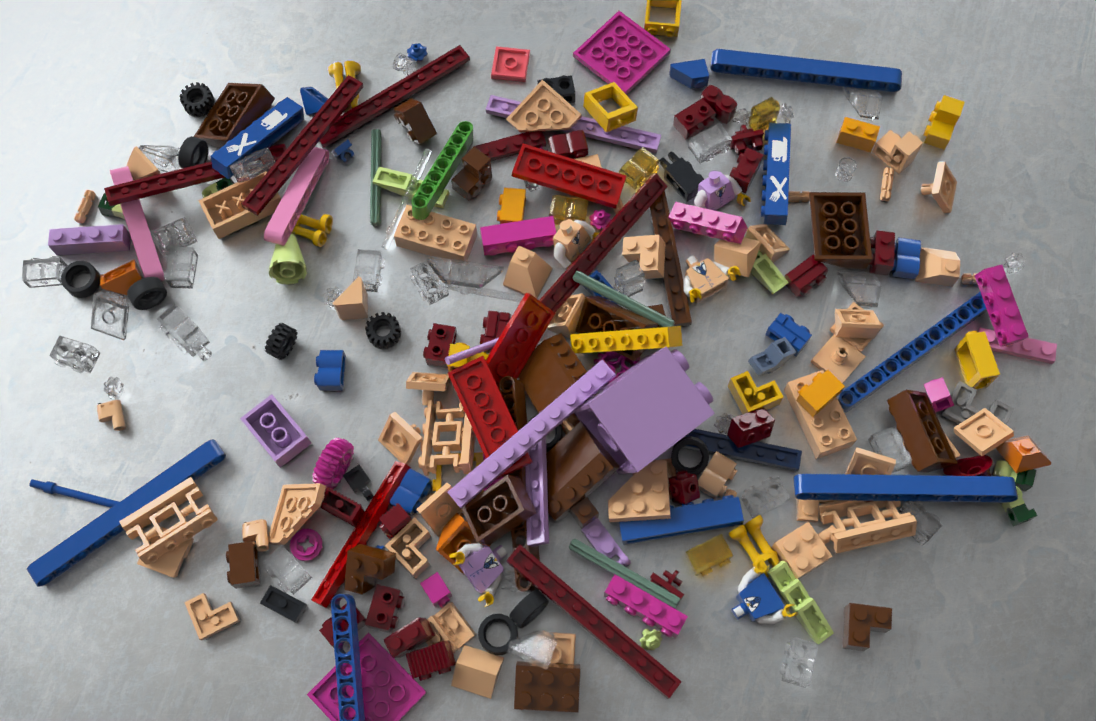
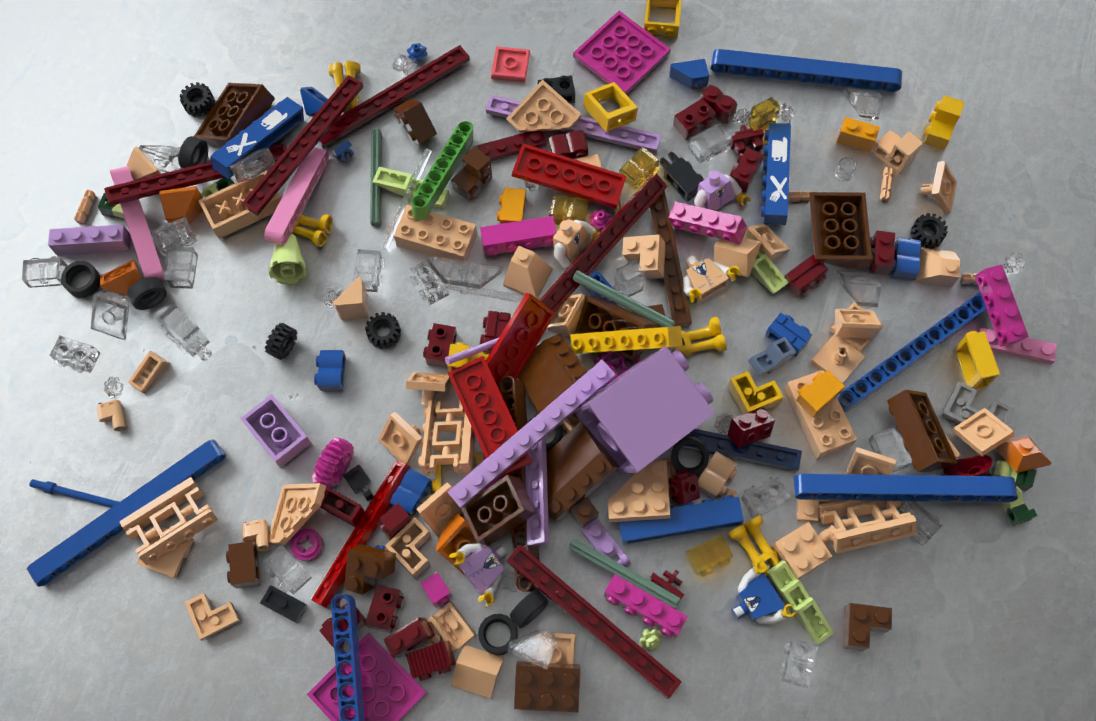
(157, 370): none -> light nougat slope
(181, 204): none -> orange slope
(713, 329): none -> yellow piece
(934, 223): none -> black tyre
(938, 394): brick -> none

